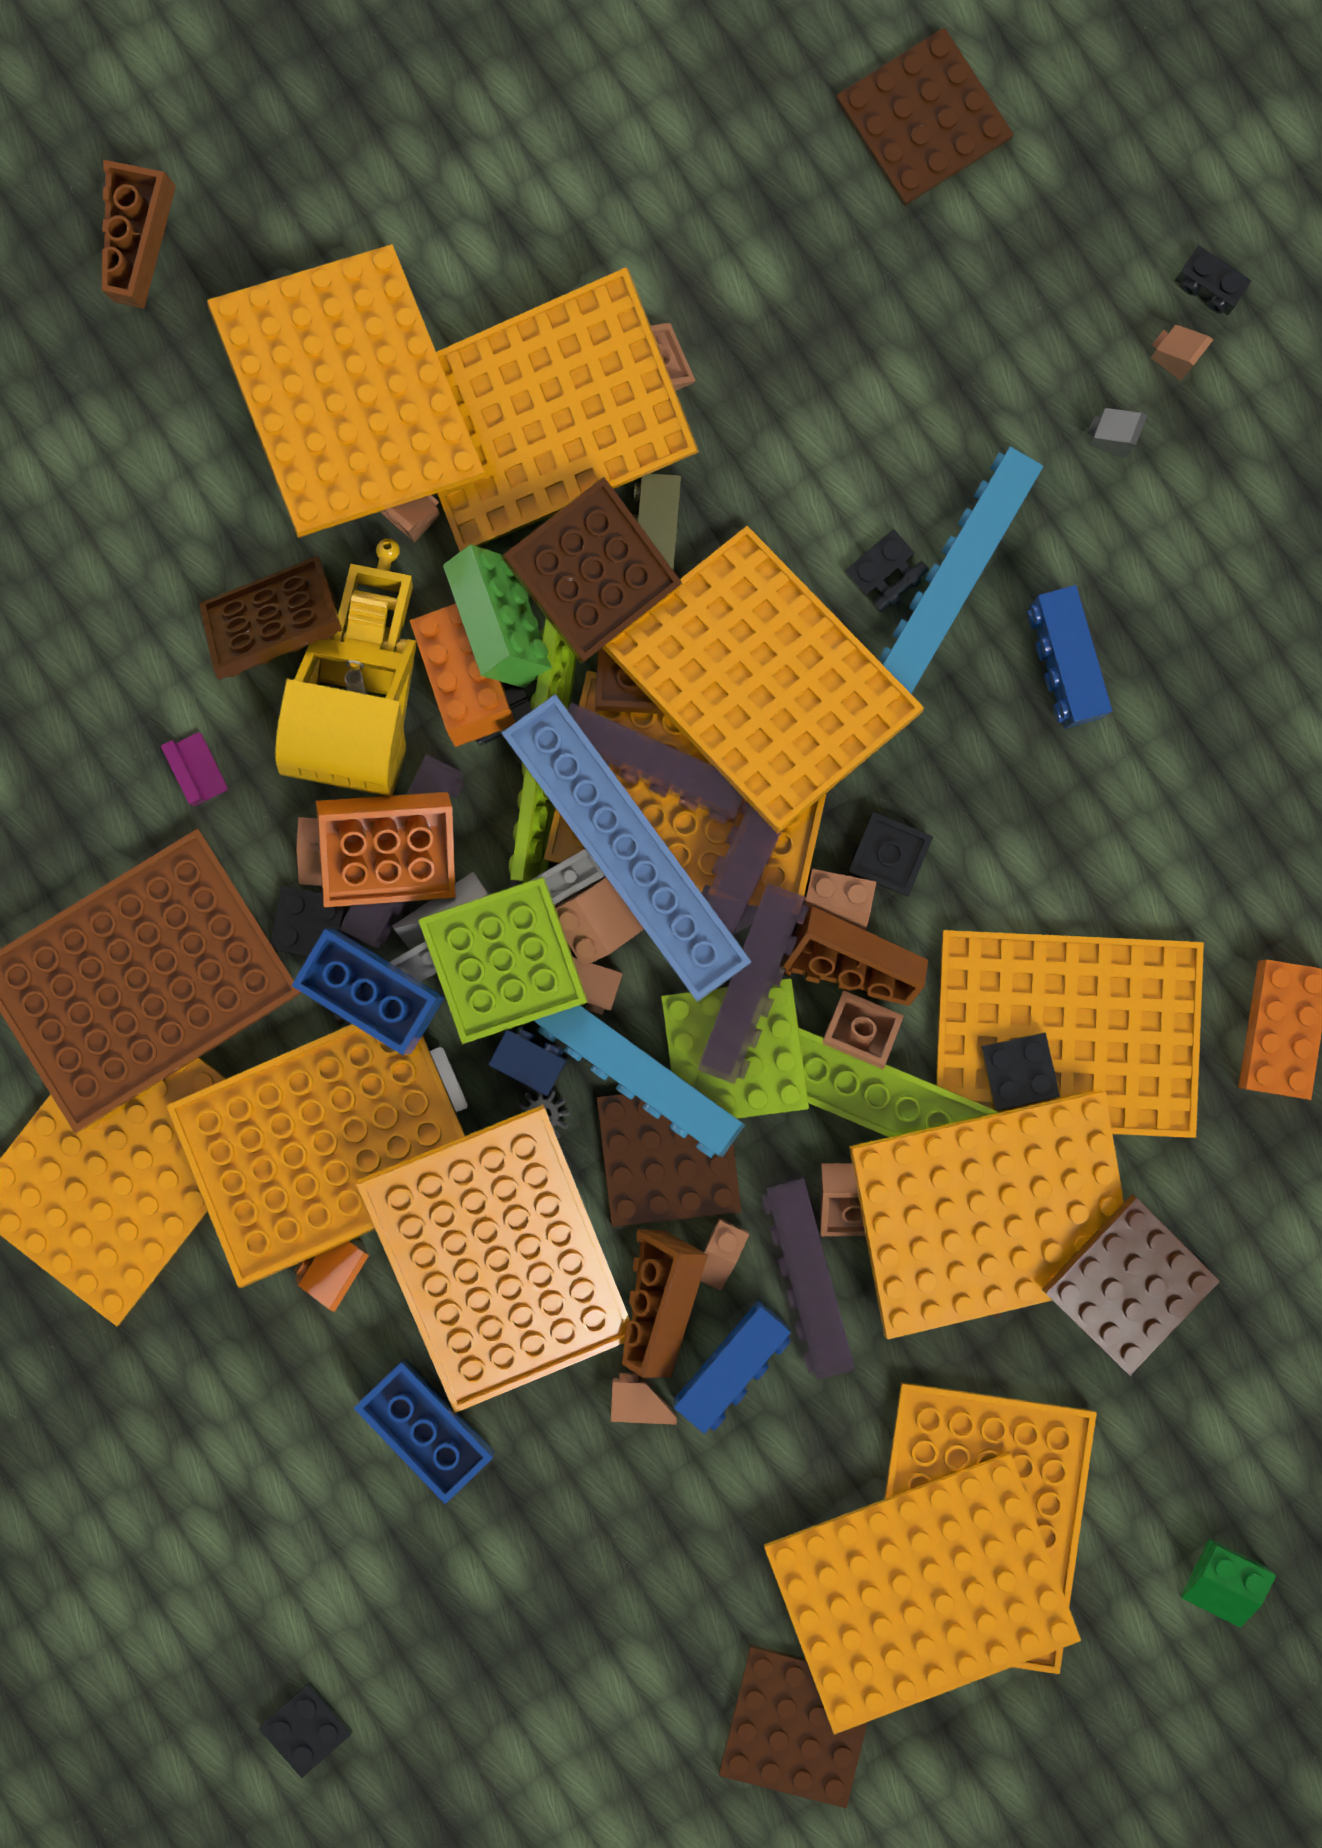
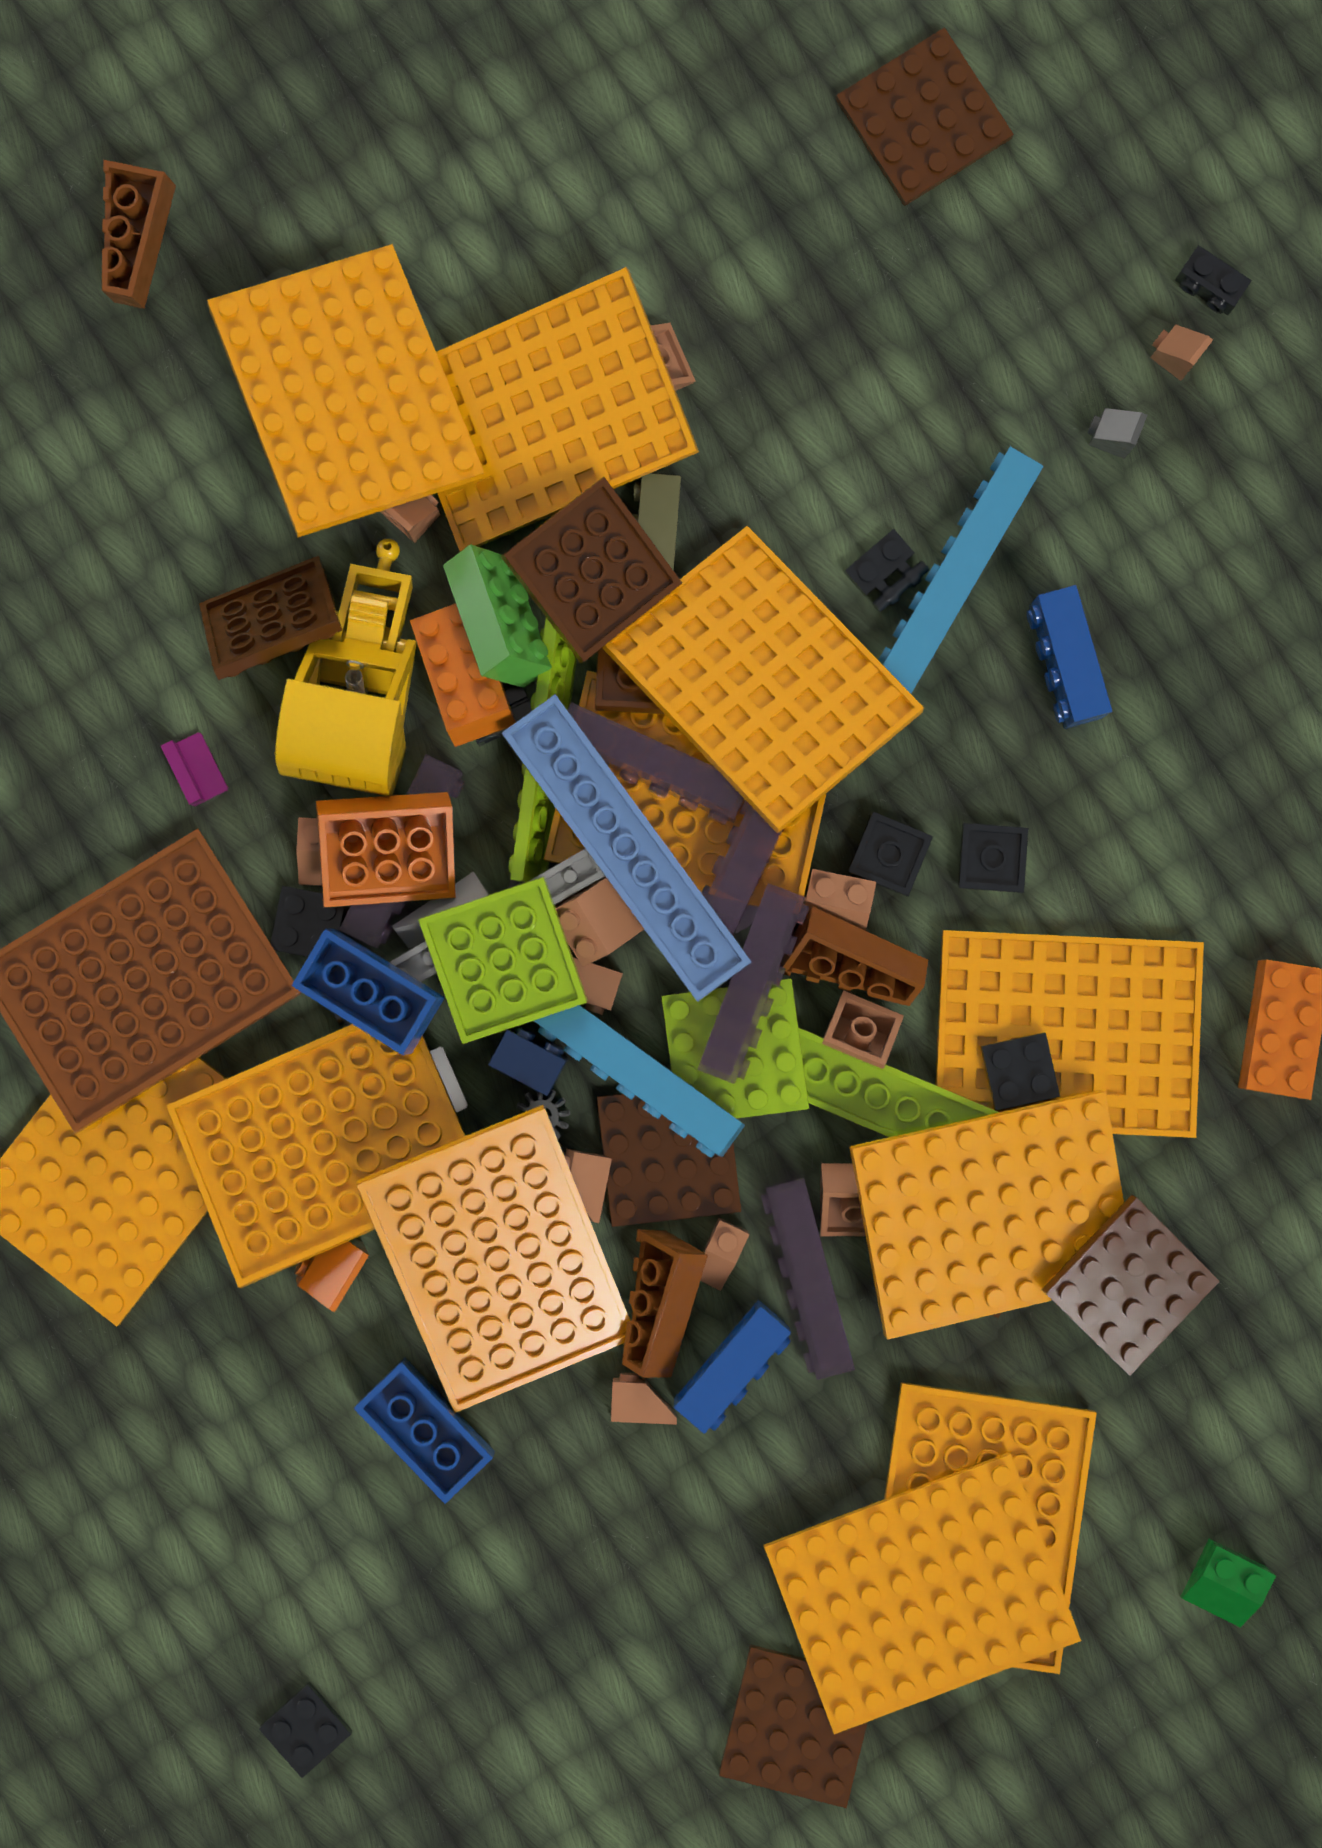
(590, 1177): none -> nougat slope
(993, 858): none -> black plate

